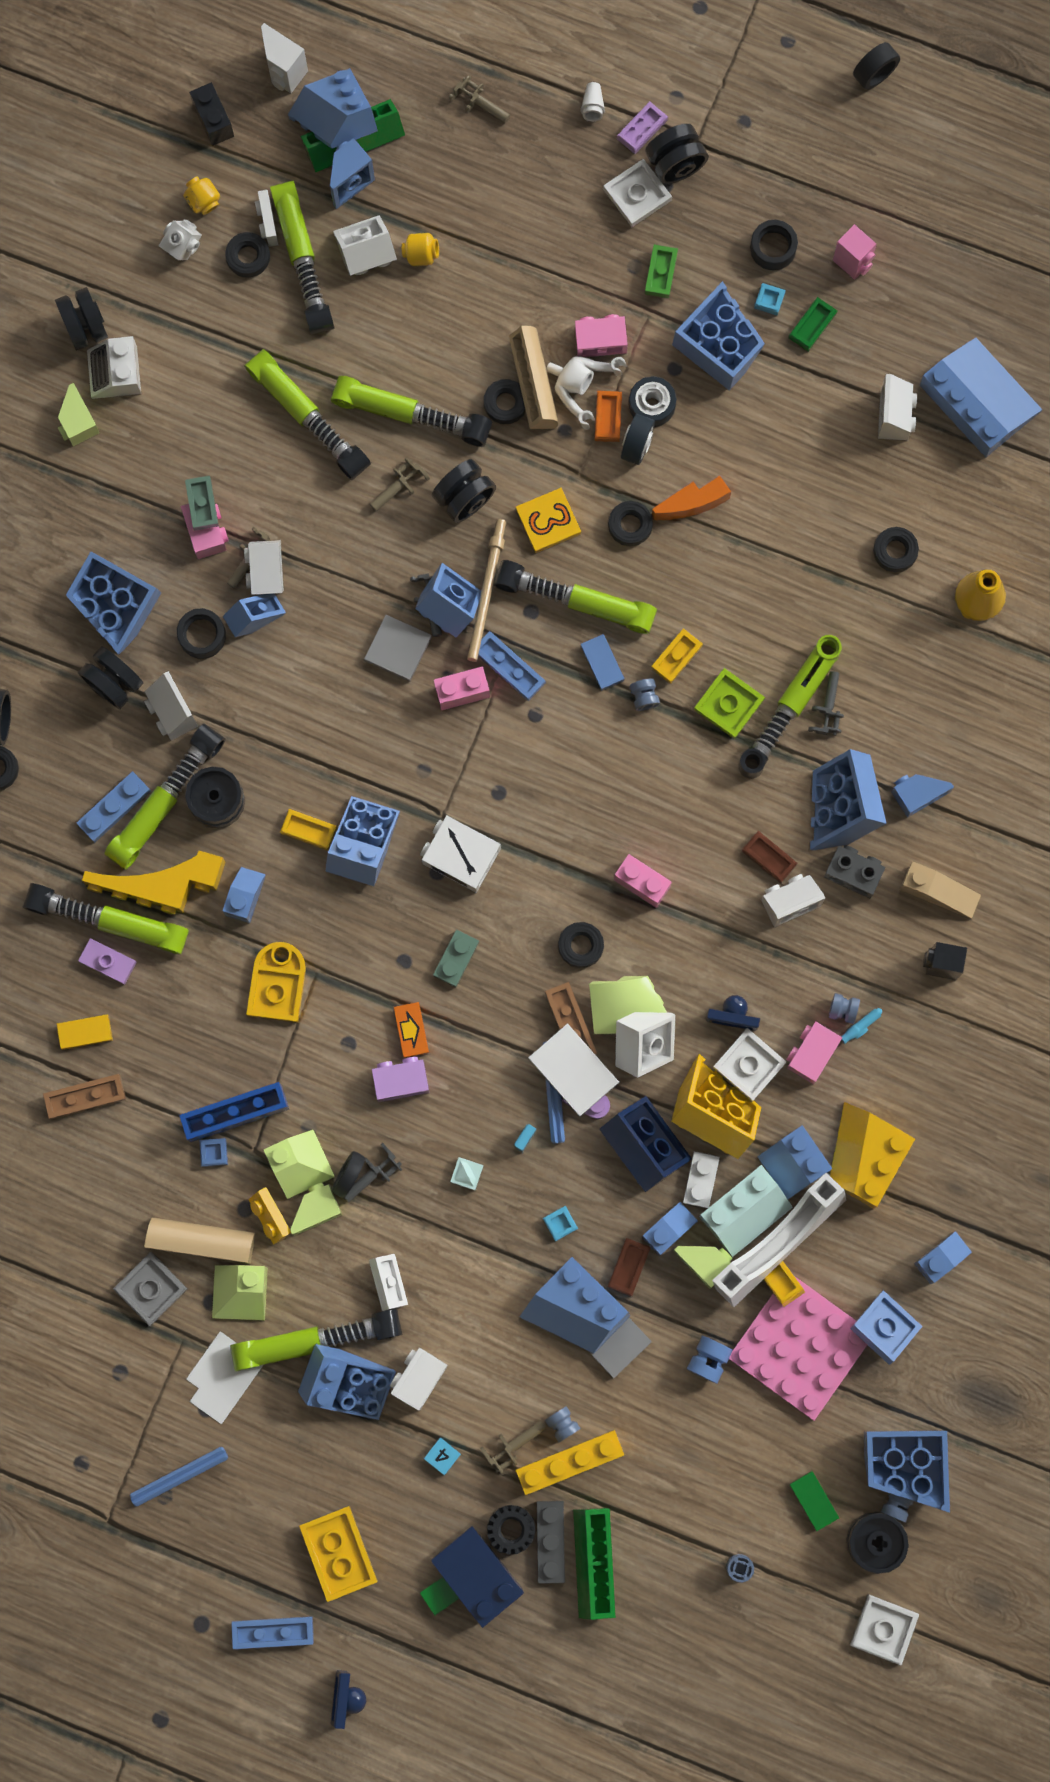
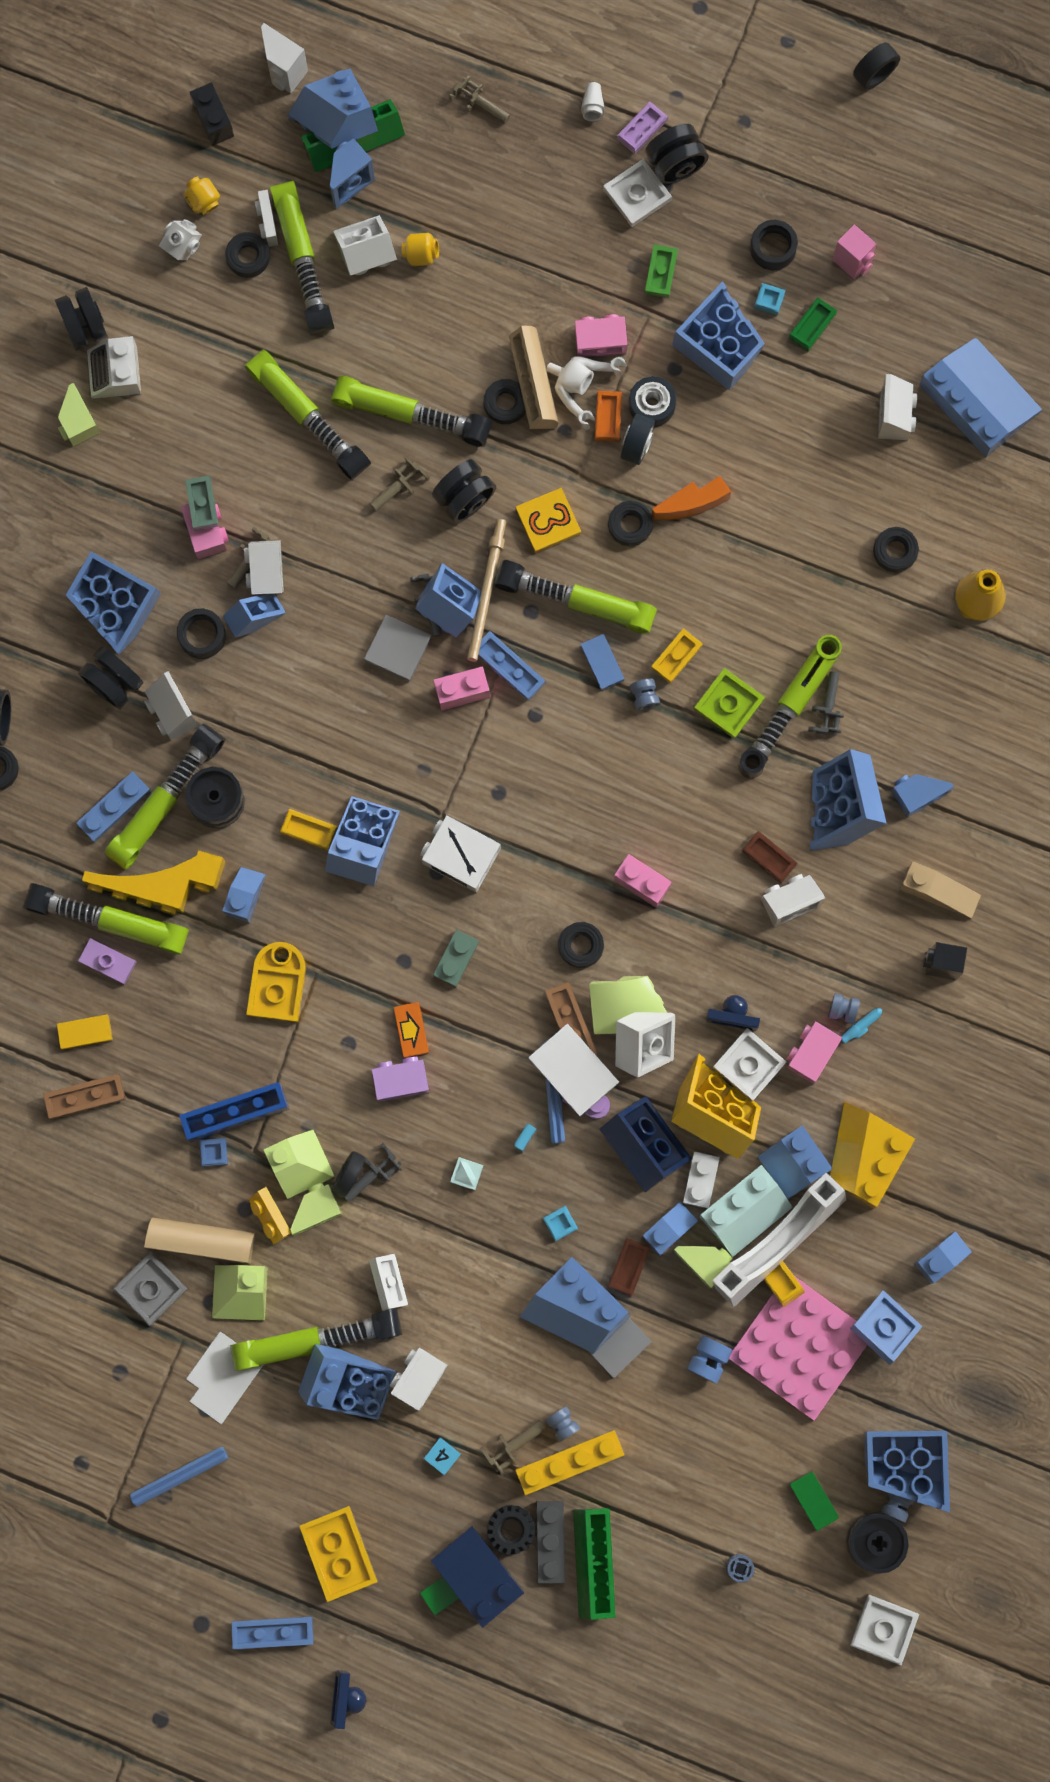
(855, 871): dark grey brick -> none

